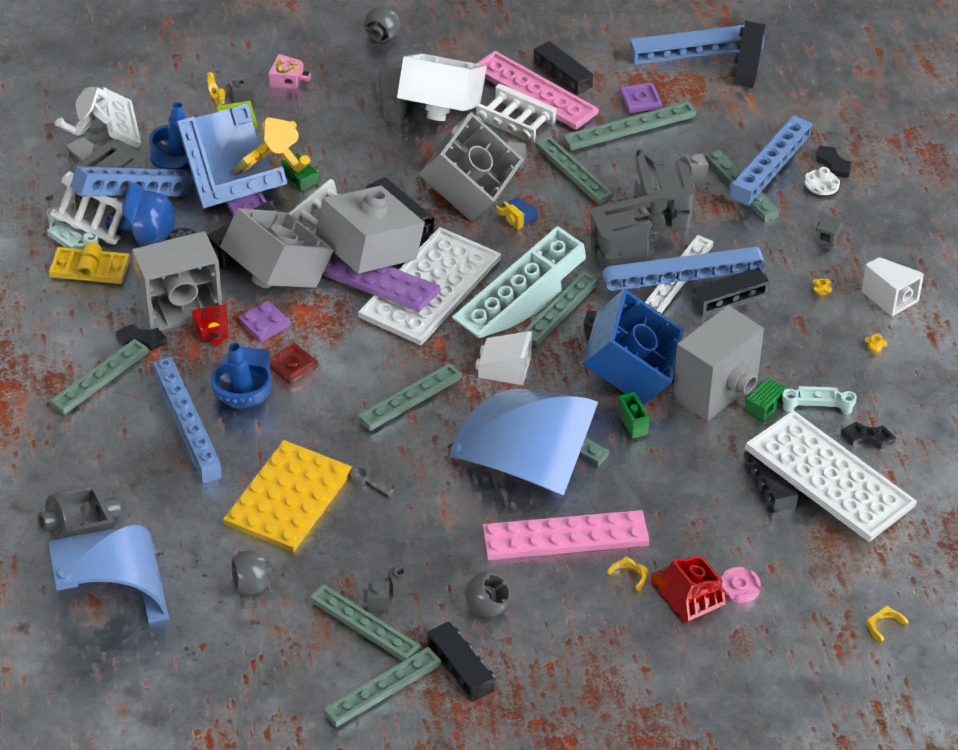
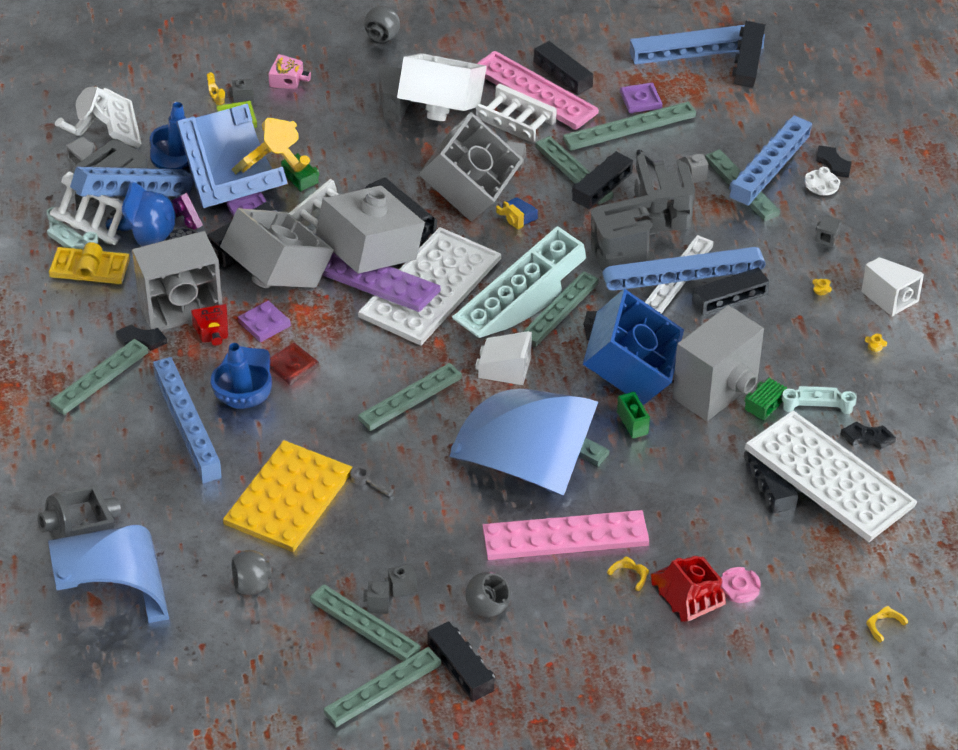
(184, 206): none -> magenta plate
(602, 180): none -> black brick

